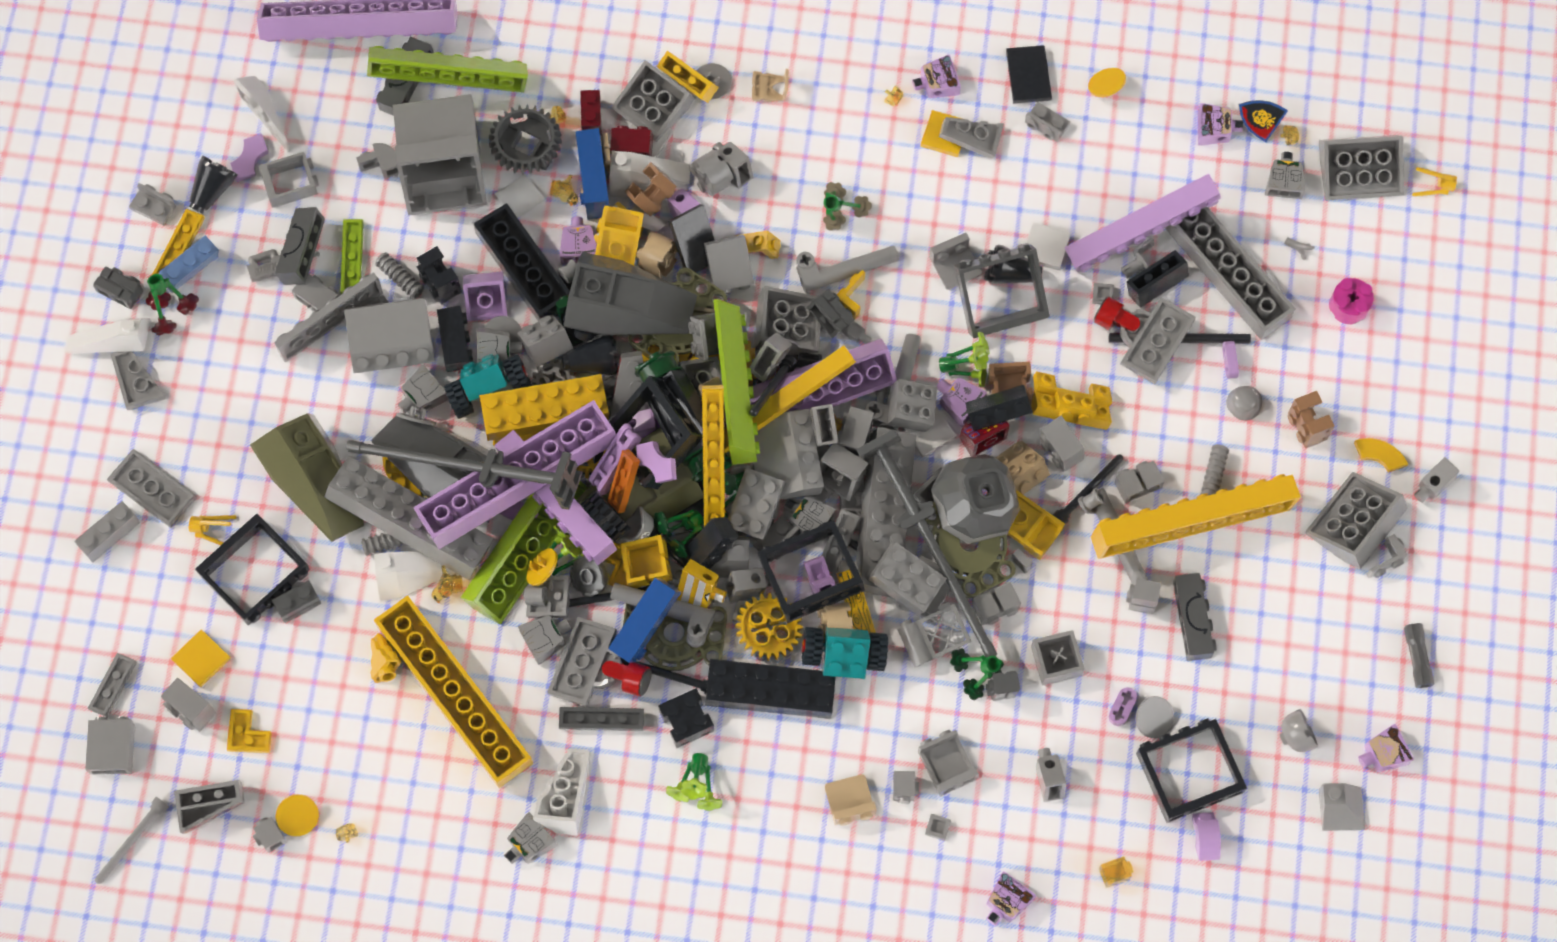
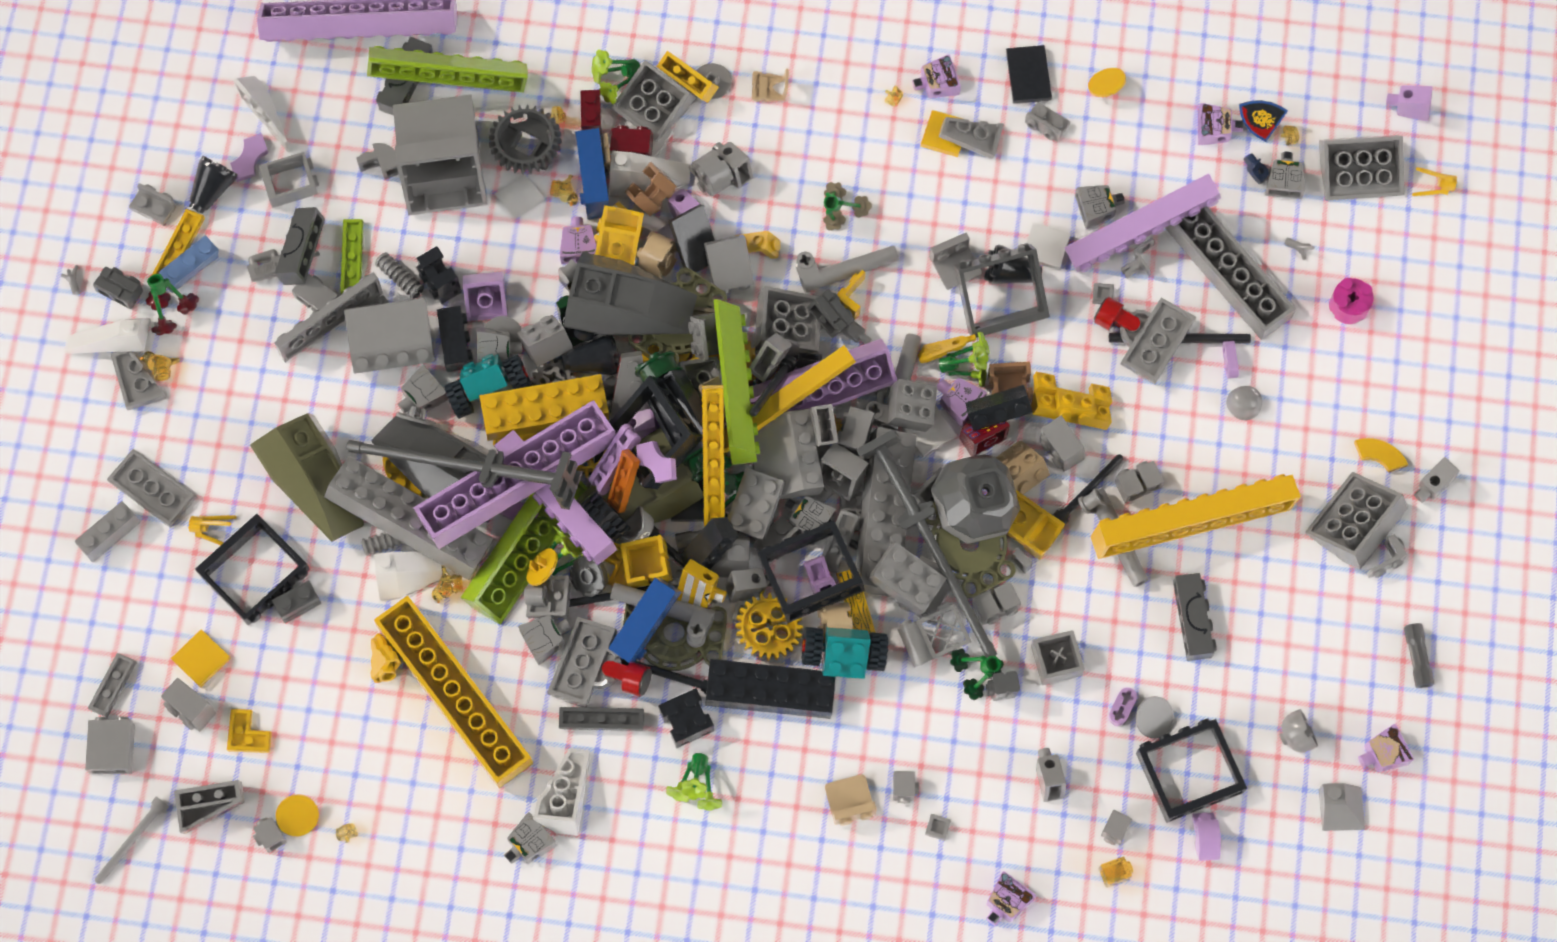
(72, 280): none -> light grey bar
(159, 365): none -> clear yellow animal
(521, 261): black brick -> none
(601, 65): none -> lime plant
(692, 520): plant -> none
(940, 348): none -> yellow piece
(947, 762): light grey panel -> none
(1097, 204): none -> light grey torso
(1116, 827): none -> light grey brick
(1143, 595): light grey piece -> none
(1157, 278): black brick -> none
(1215, 469): light grey piece -> none
(1253, 166): none -> dark blue piece
(1302, 416): medium nougat piece -> none
(1412, 101): none -> lavender torso

